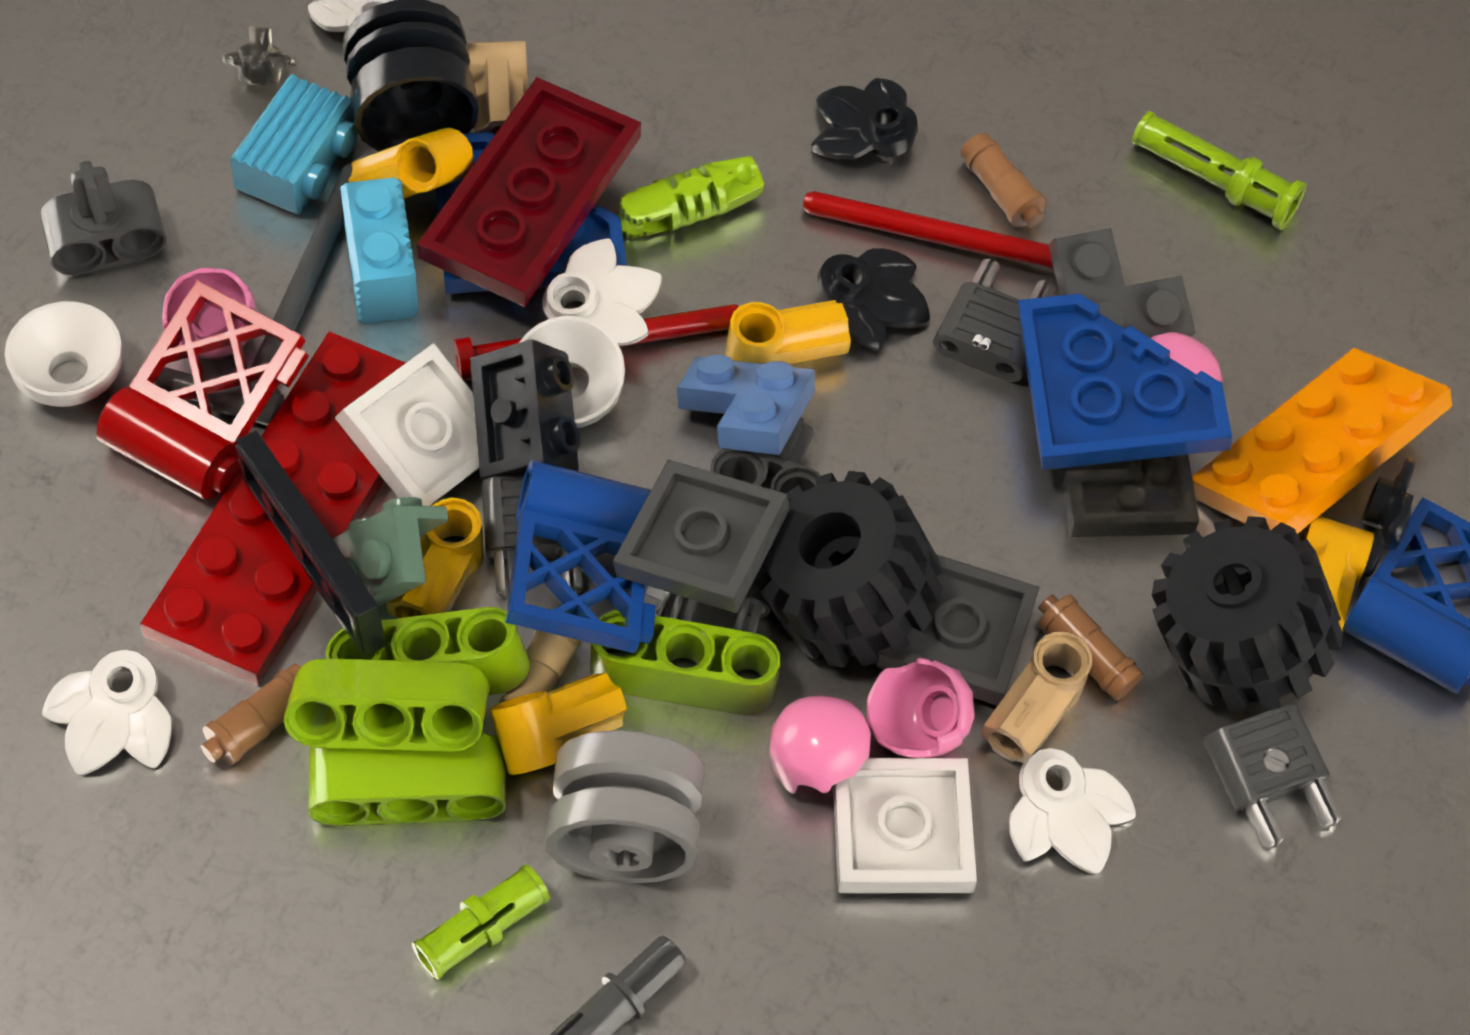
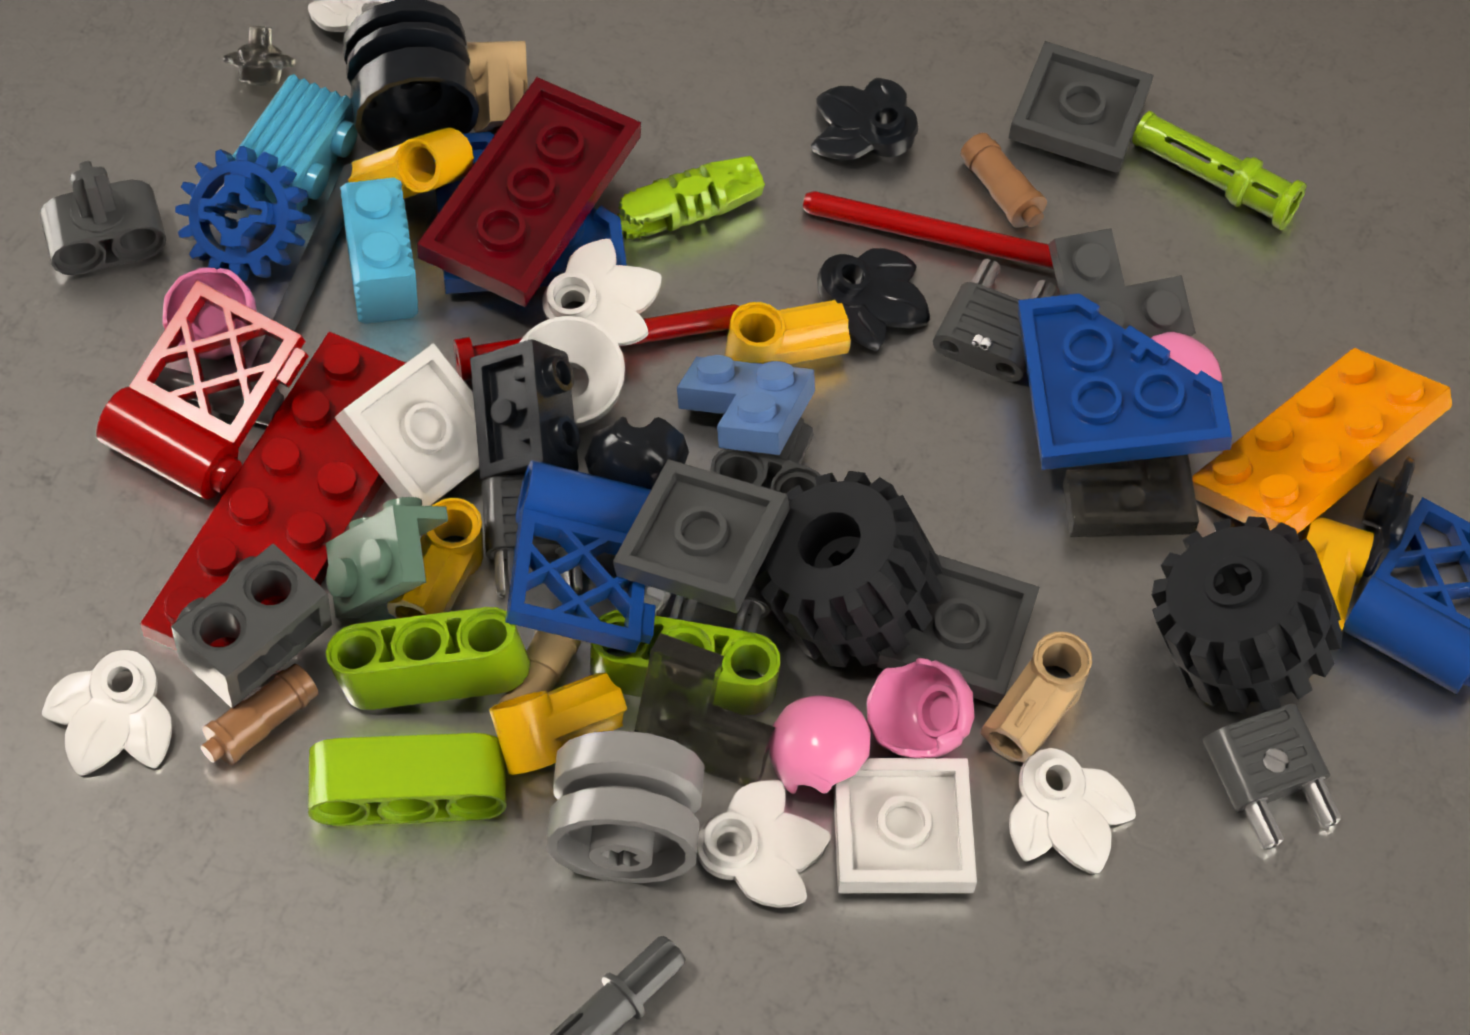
(58, 335): white piece -> none
(241, 190): none -> blue gear
(263, 633): none -> dark grey brick
(310, 544): black tile -> none
(358, 719): lime beam -> none
(481, 921): lime pin -> none
(635, 453): none -> black hair
(681, 708): none -> clear smoke plate
(771, 844): none -> white plate
(1081, 107): none -> dark grey plate
(1110, 666): medium nougat piece -> none

